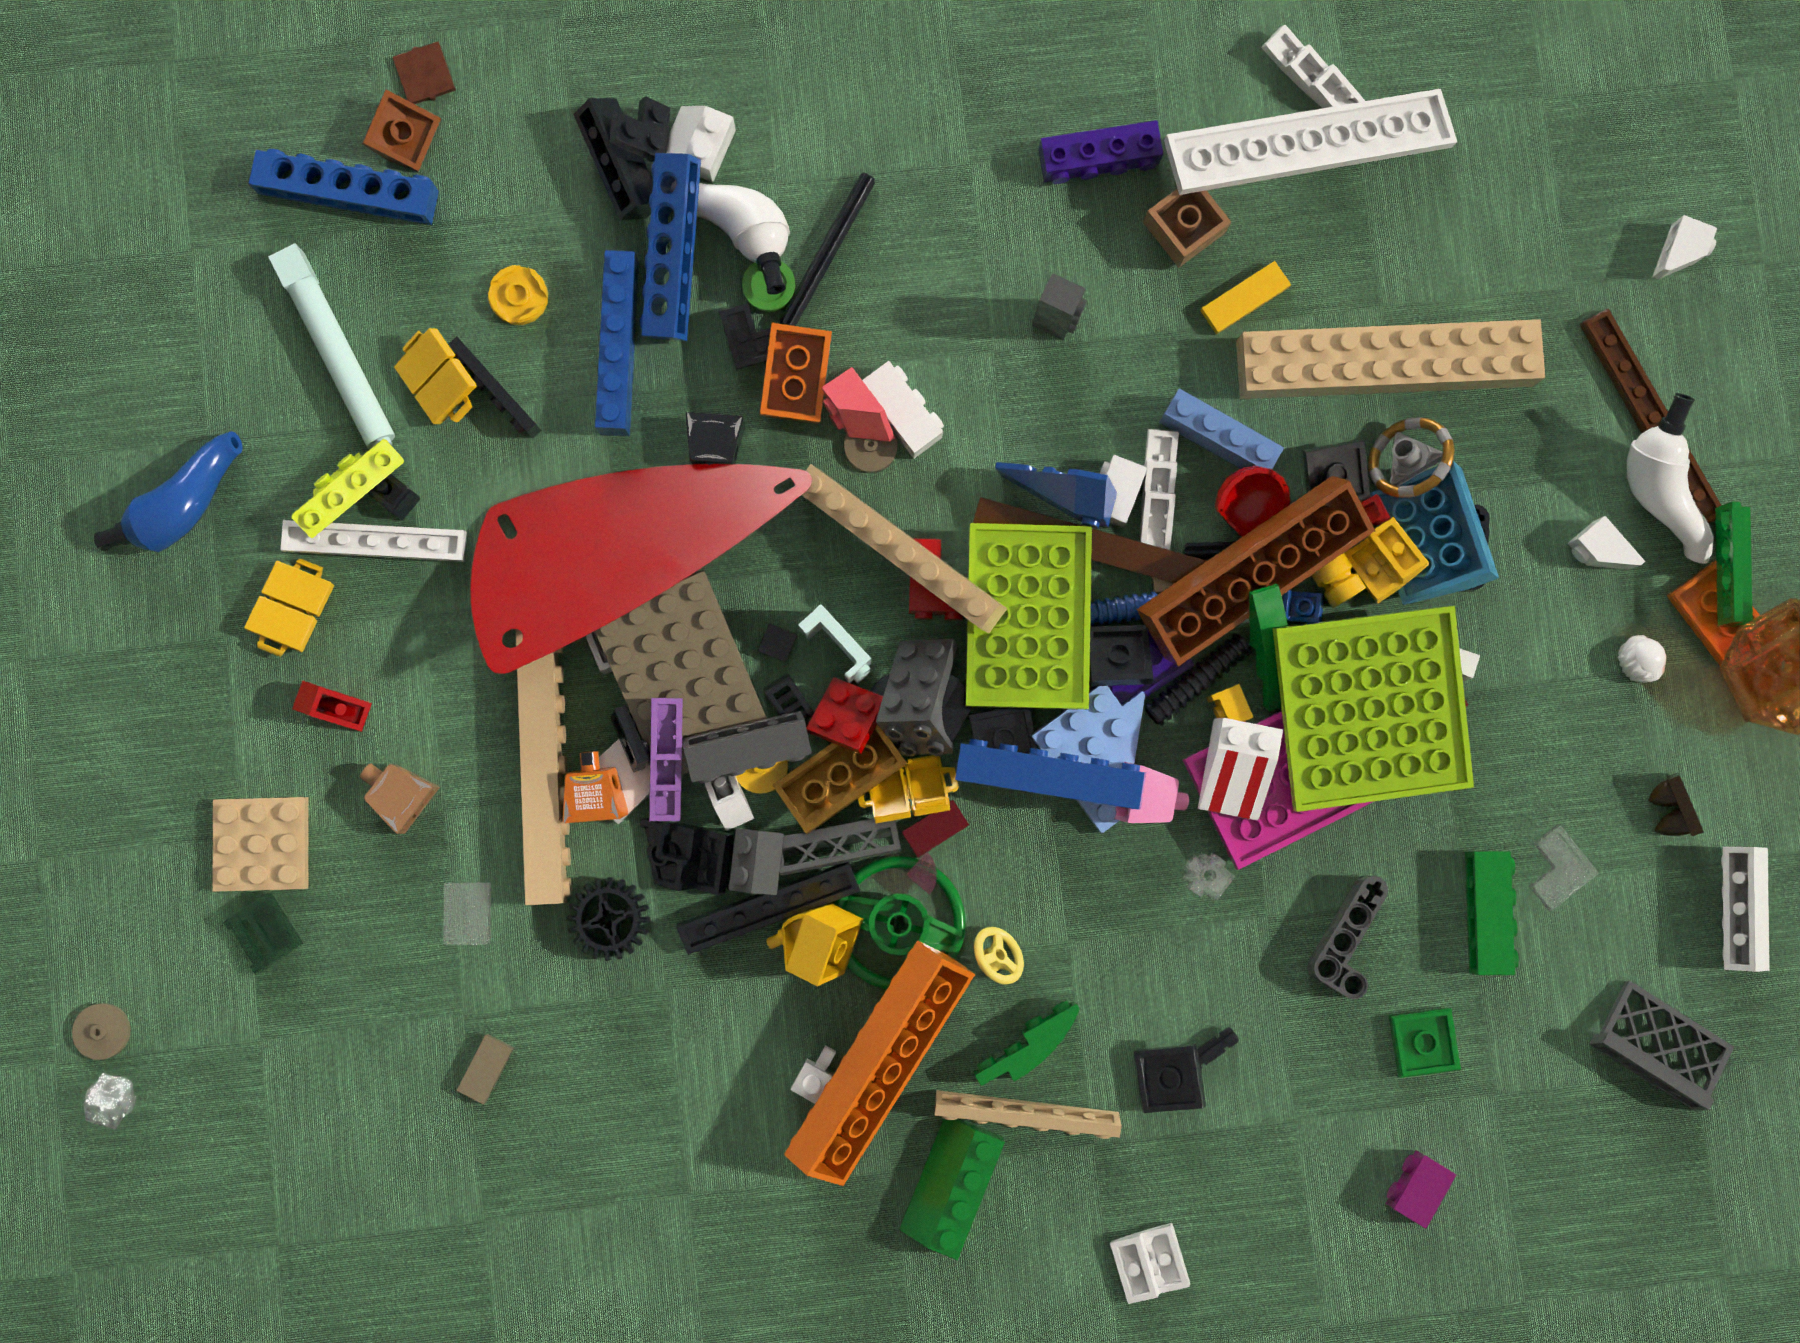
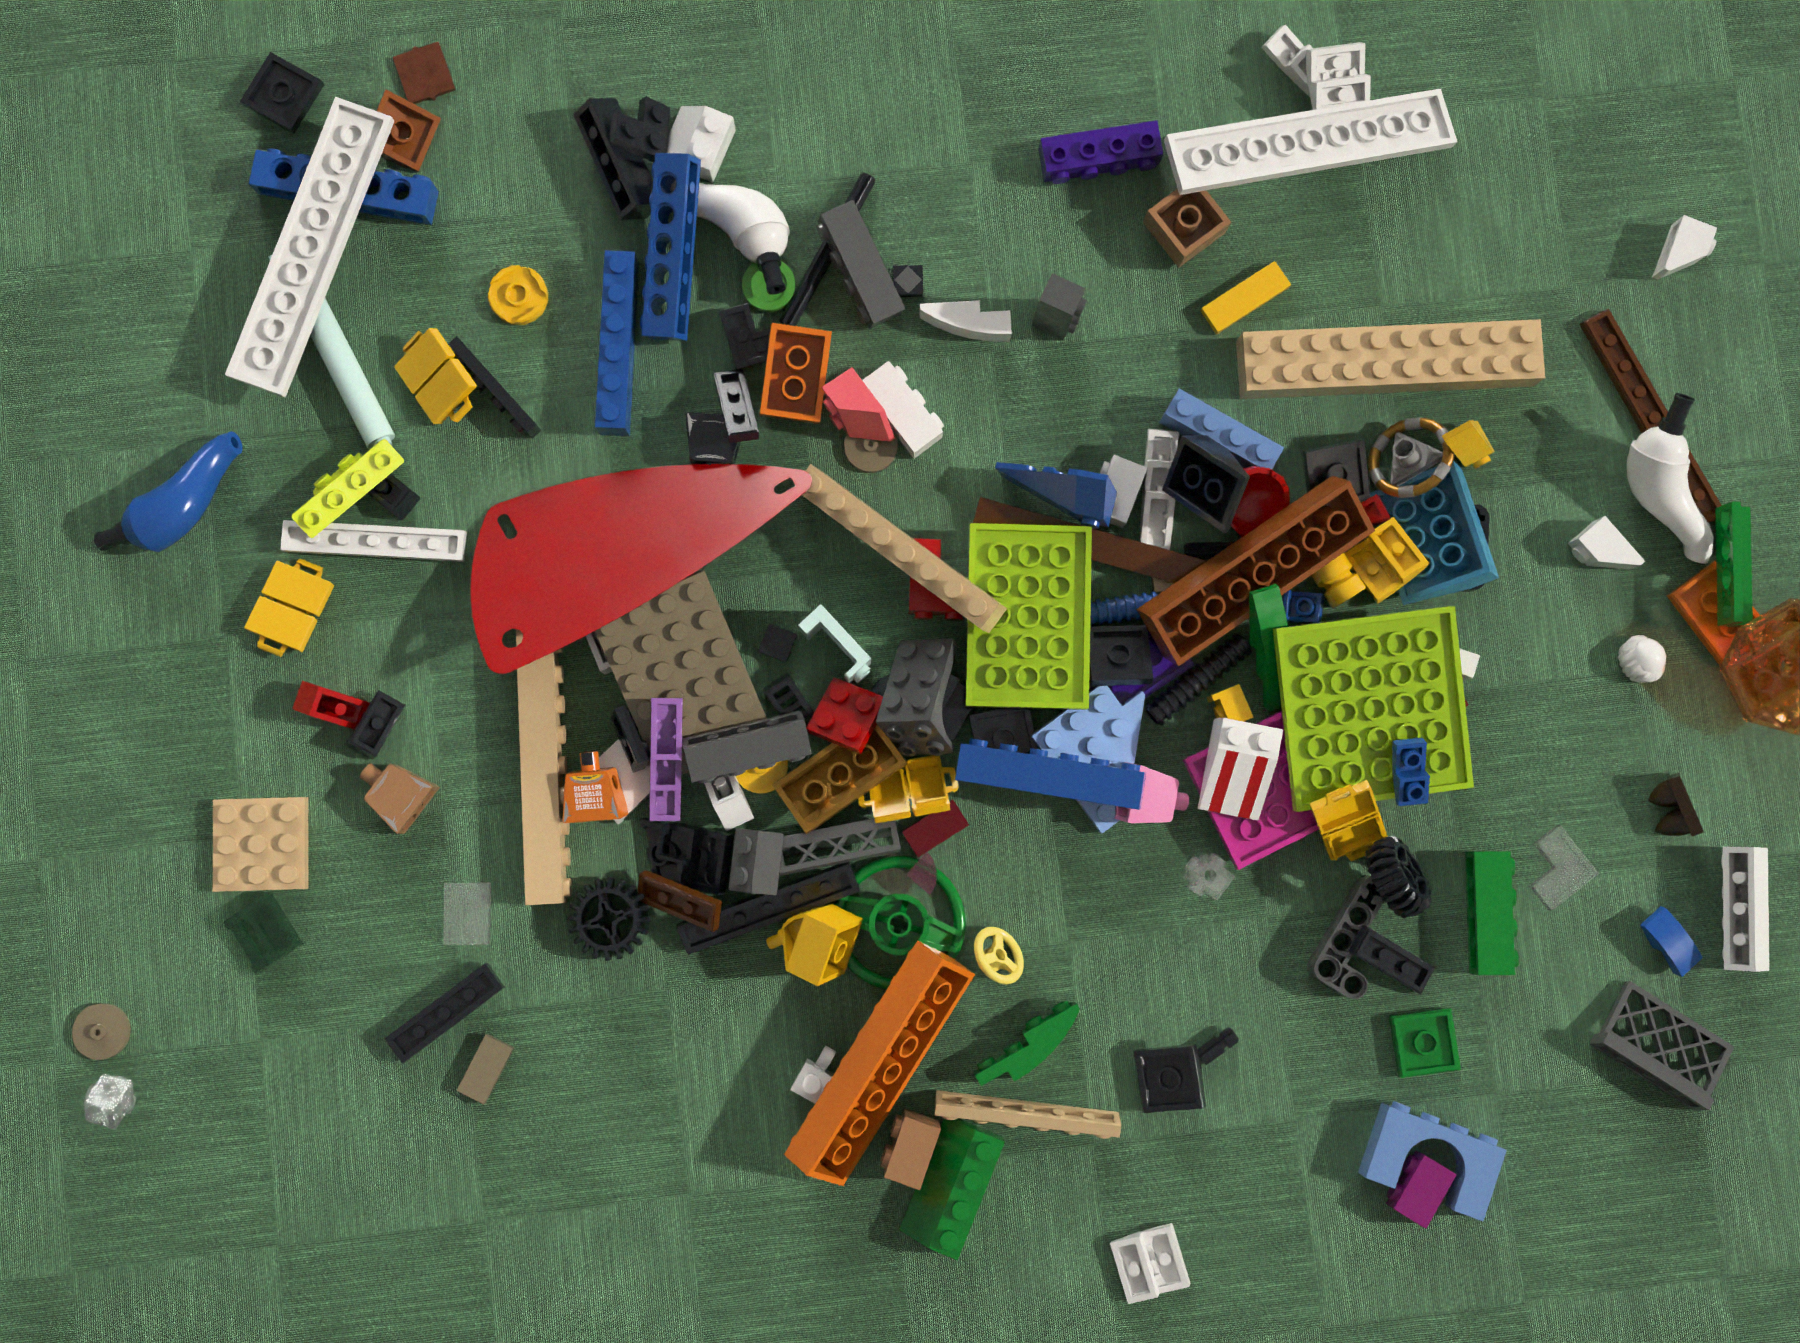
(282, 93): none -> black plate
(310, 247): none -> white plate
(375, 725): none -> black slope
(444, 1013): none -> black plate
(679, 900): none -> reddish brown tile
(736, 406): none -> tile
(860, 264): none -> dark grey brick
(908, 280): none -> tile
(911, 1148): none -> medium nougat brick
(967, 321): none -> white slope
(1206, 480): none -> black slope
(1337, 75): none -> white slope
(1348, 821): none -> yellow piece
(1391, 959): none -> black tile
(1398, 877): none -> black gear
(1409, 772): none -> blue slope
(1469, 444): none -> yellow slope
(1476, 1158): none -> medium blue arch
(1672, 940): none -> blue slope

